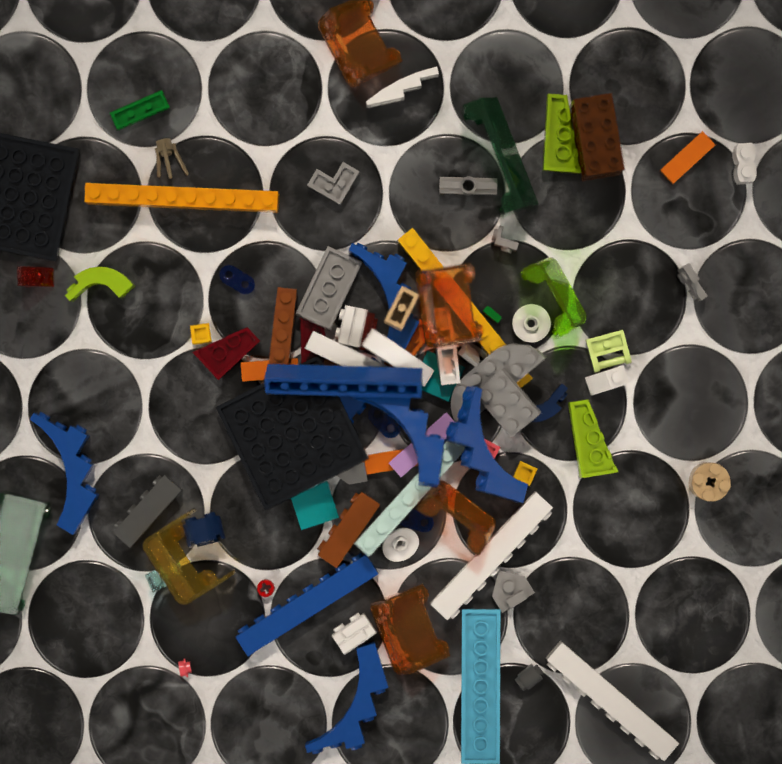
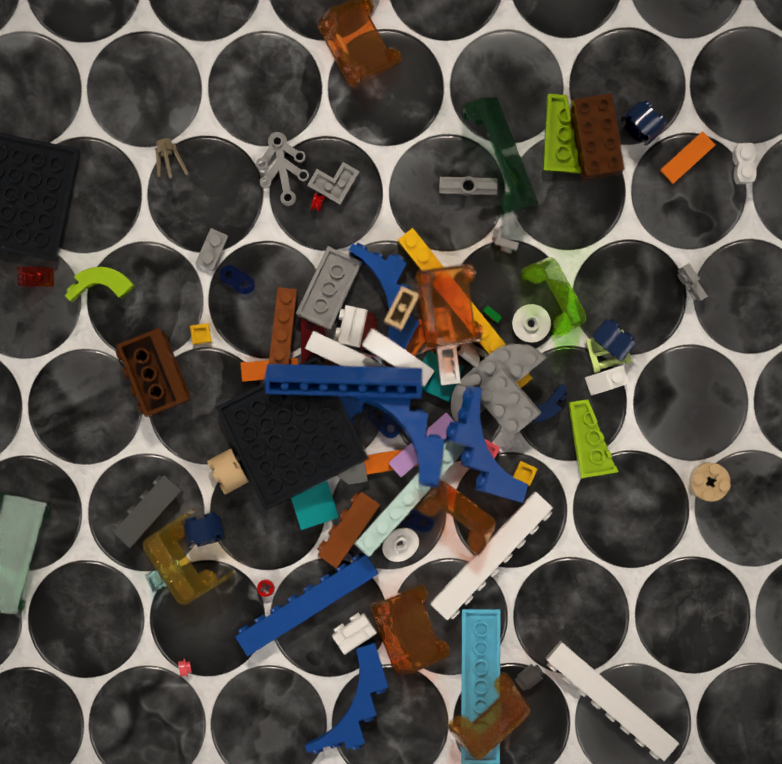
(70, 443): blue arch -> none
(139, 110): green tile -> none
(166, 372): none -> reddish brown brick
(181, 197): light orange brick -> none
(212, 249): none -> light grey plate
(227, 352): dark red wing -> none
(227, 471): none -> tan brick
(282, 165): none -> light grey plant
(316, 203): none -> red bush
(396, 91): white slope -> none
(494, 723): none -> clear orange windscreen
(510, 590): light grey plate -> none
(613, 339): none -> dark blue brick
(643, 122): none -> dark blue brick

